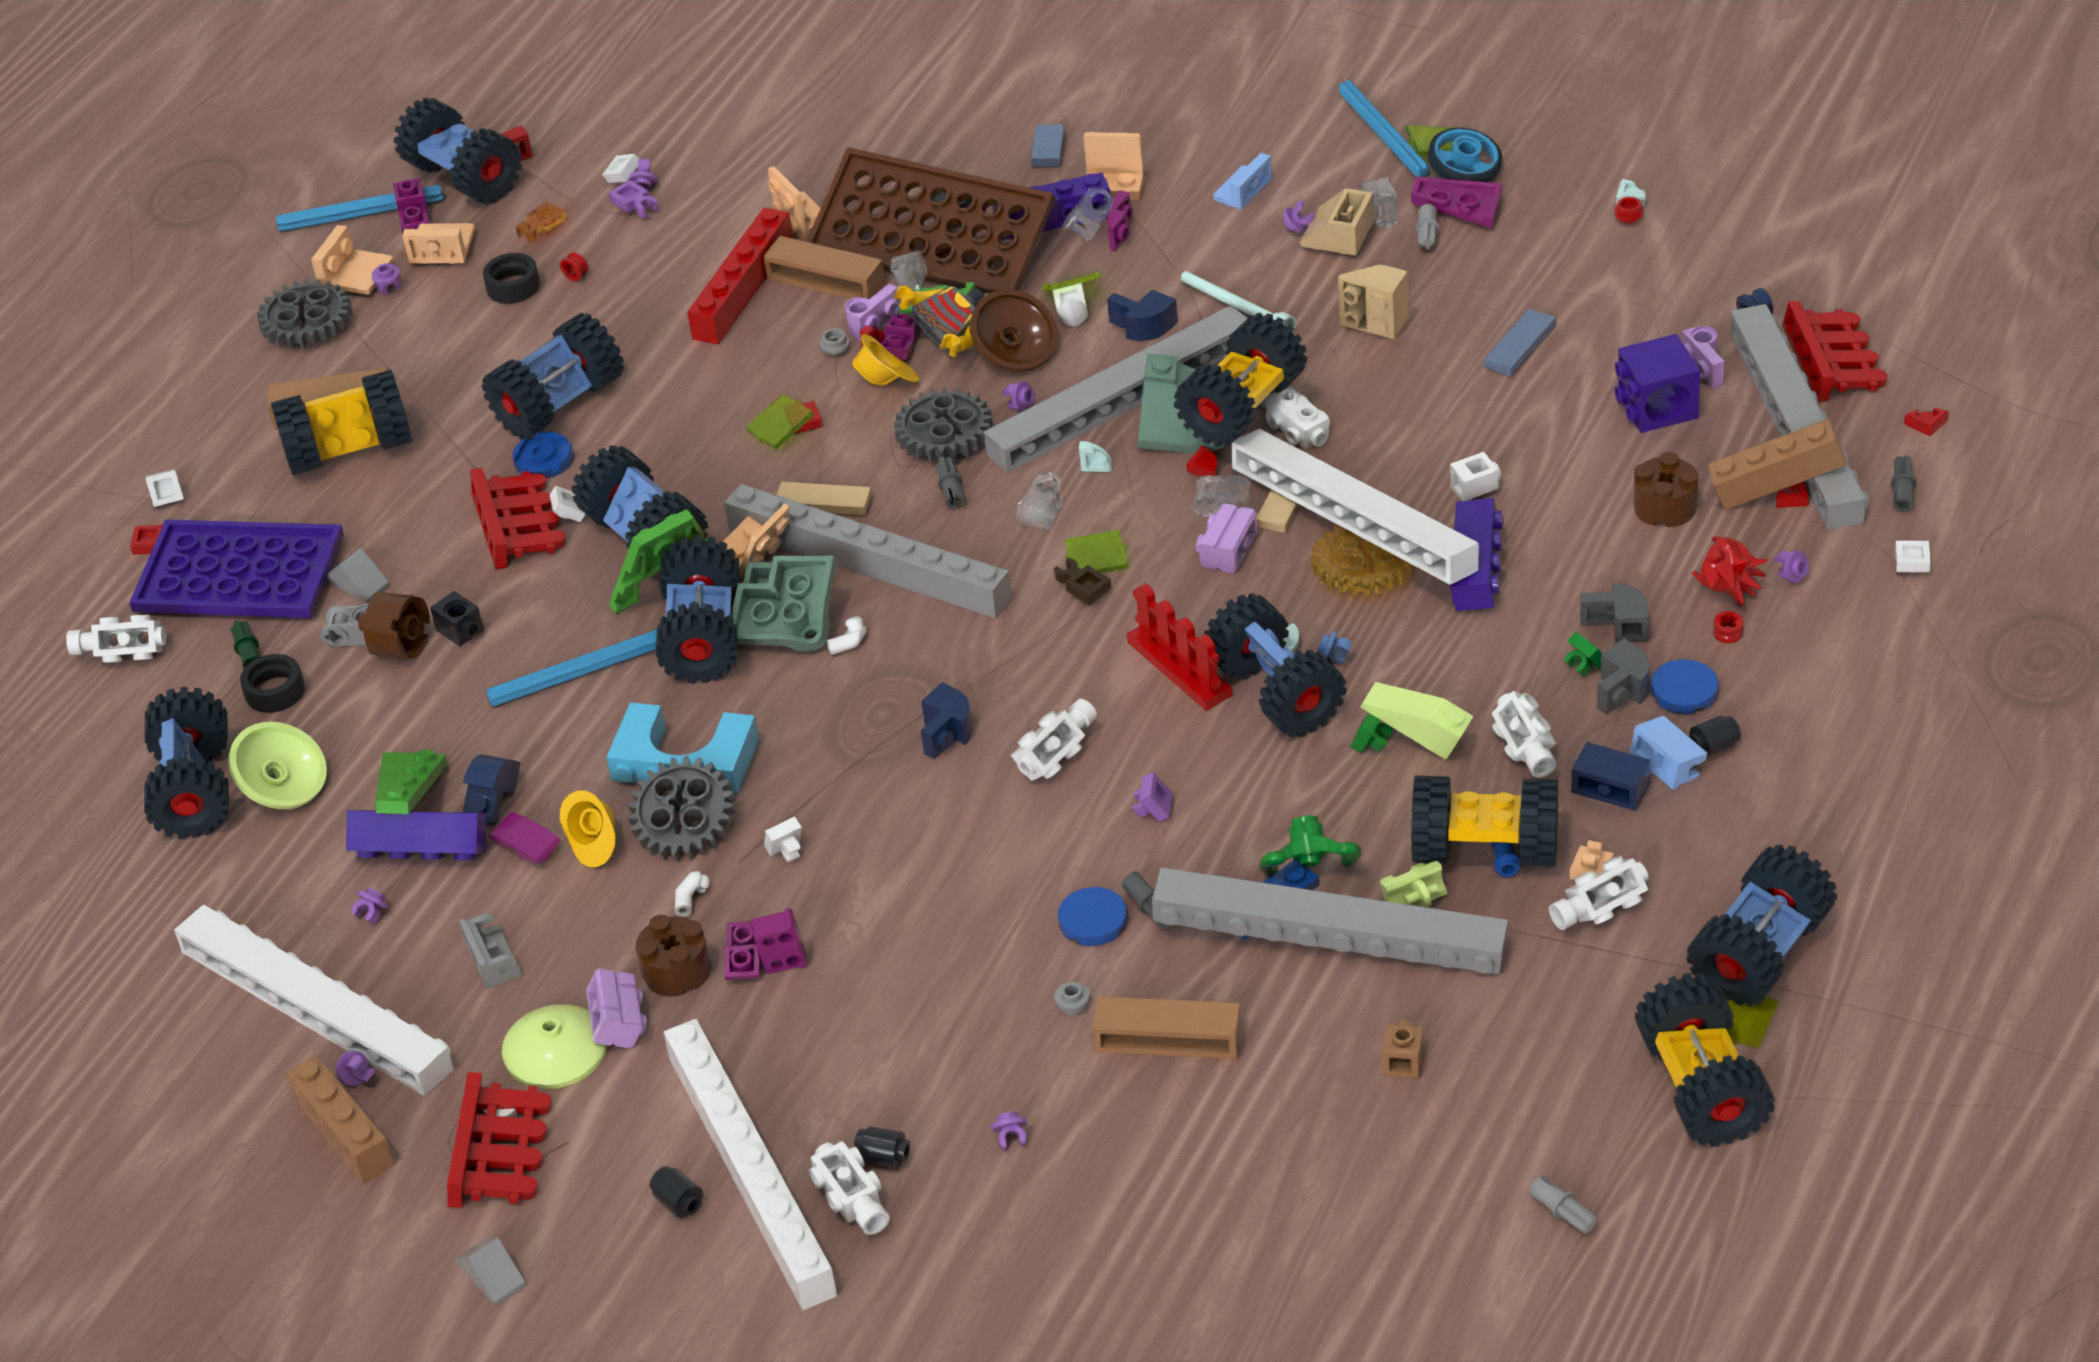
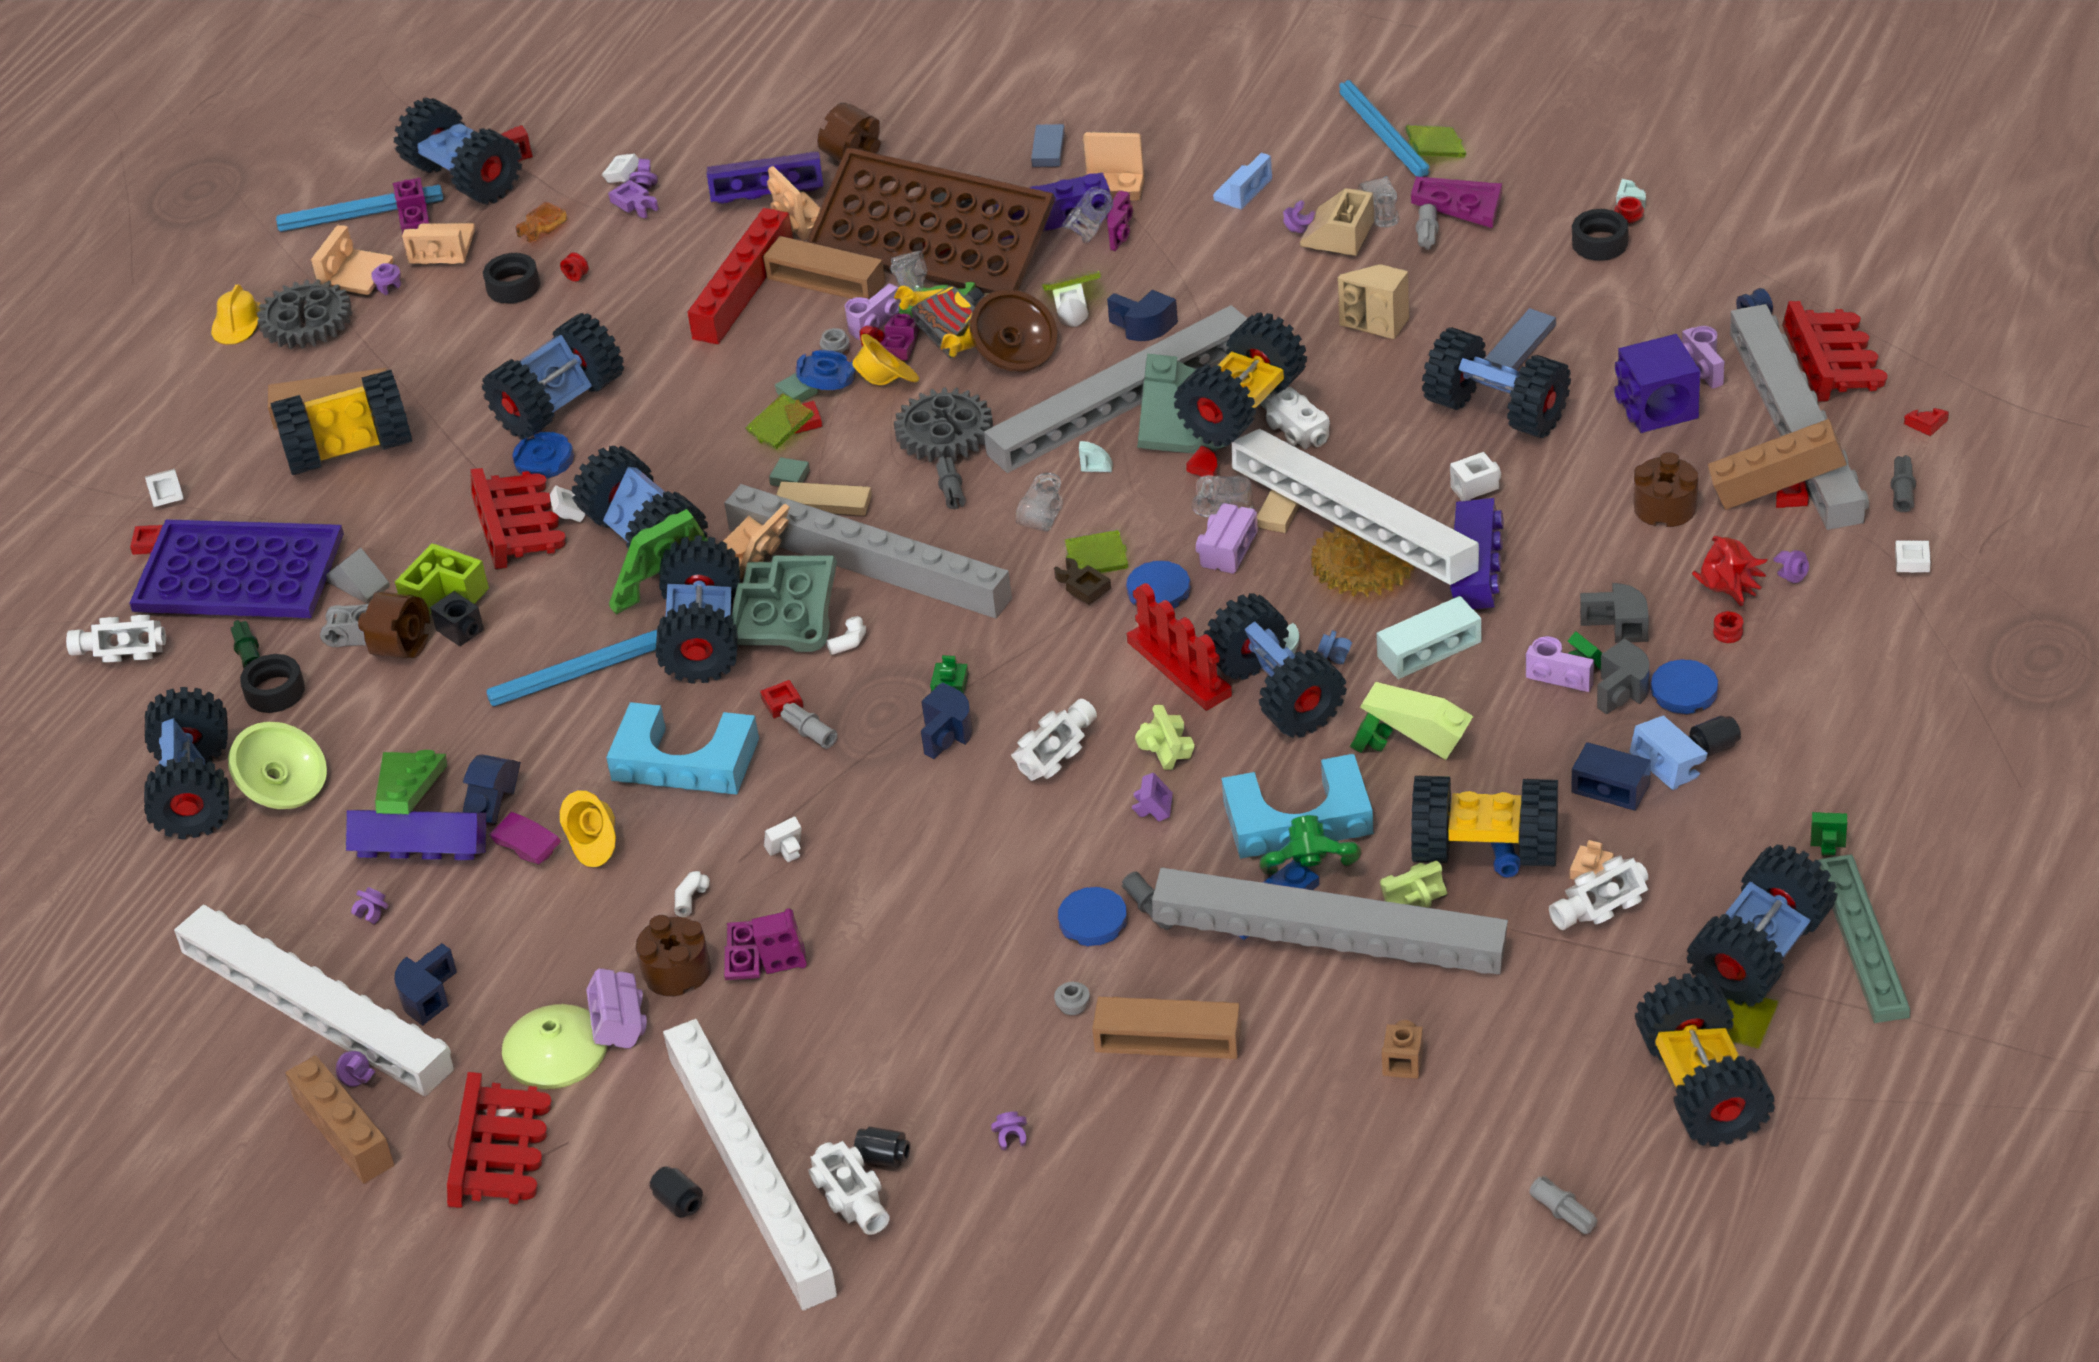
(235, 316): none -> yellow piece
(422, 983): none -> dark blue brick
(440, 572): none -> lime brick
(489, 951): light grey hinge -> none
(491, 1270): light grey slope -> none
(653, 808): dark grey gear -> none
(750, 177): none -> dark purple brick
(778, 695): none -> red tile
(789, 471): none -> sand green tile
(795, 388): none -> sand green tile
(809, 725): none -> light grey axle
(825, 370): none -> blue tile
(848, 128): none -> reddish brown brick
(950, 673): none -> green tile
(1021, 394): medium lavender plate -> none
(1165, 578): none -> blue tile
(1165, 738): none -> yellowish green hips
(1232, 299): light aqua piece -> none
(1262, 829): none -> medium azure arch
(1429, 637): none -> light aqua brick
(1459, 364): none -> black plate
(1463, 160): dark azure wheel -> none
(1525, 732): white brick -> none
(1548, 664): none -> lavender plate
(1599, 248): none -> black tyre
(1828, 831): none -> green tile
(1865, 942): none -> sand green tile

